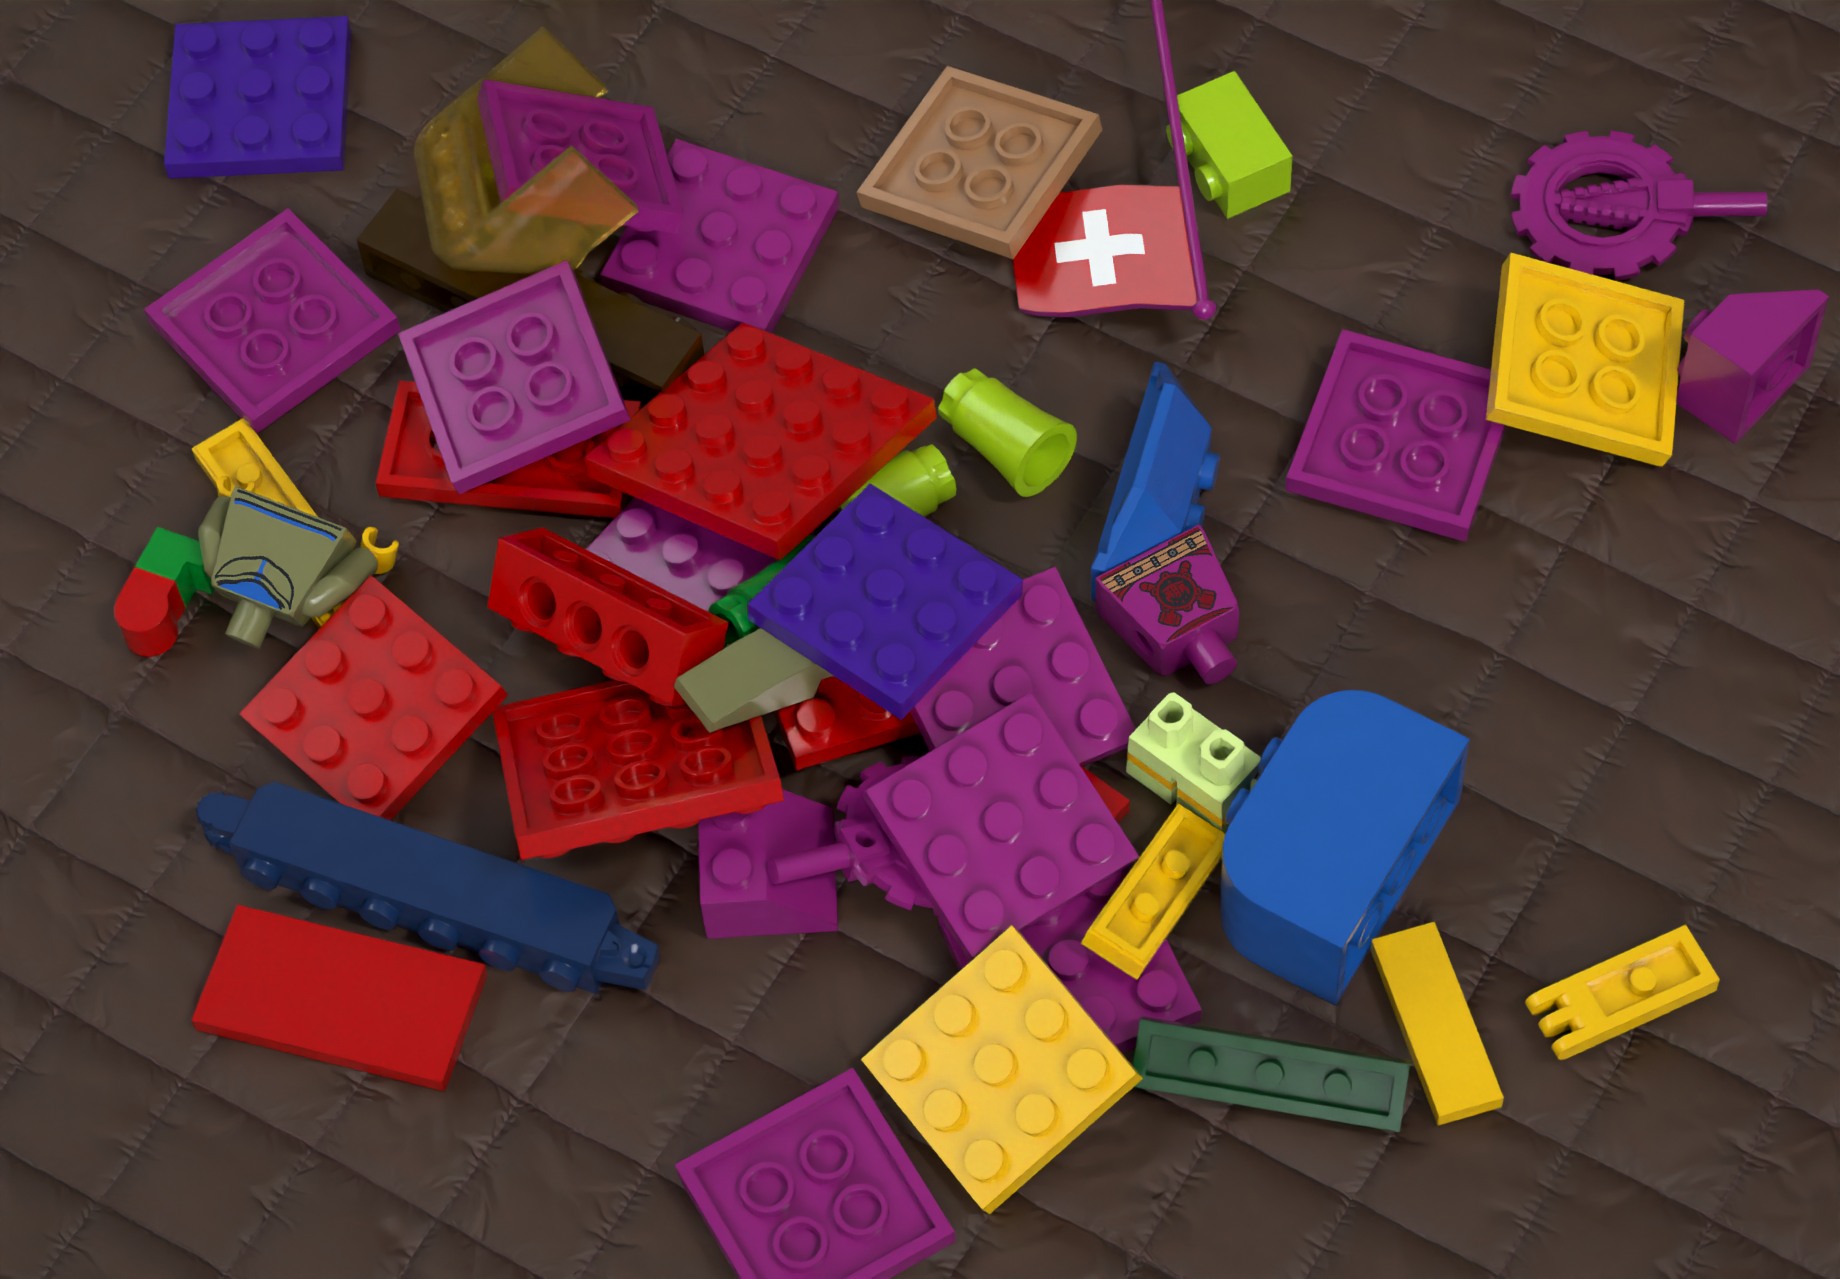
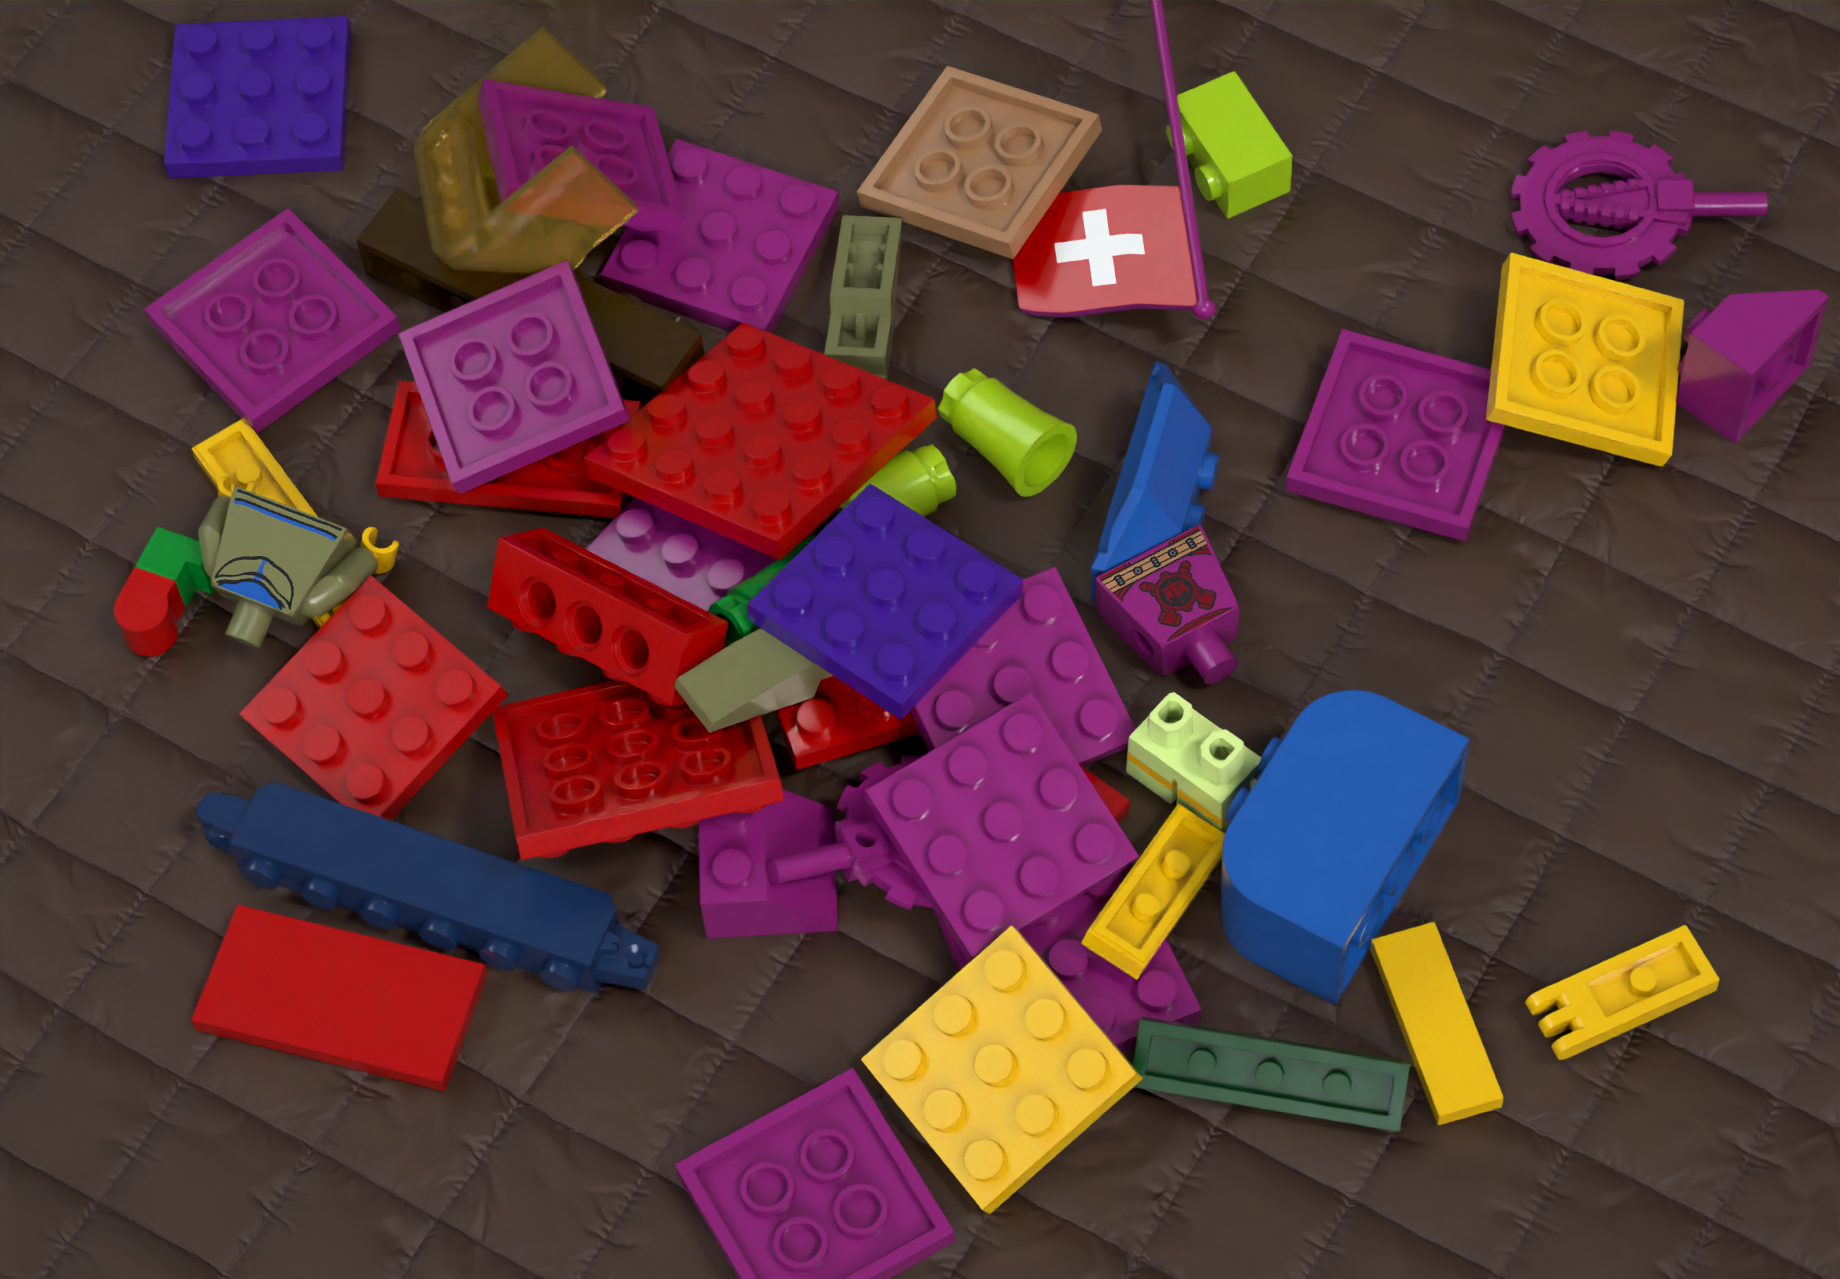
(865, 292): none -> olive slope

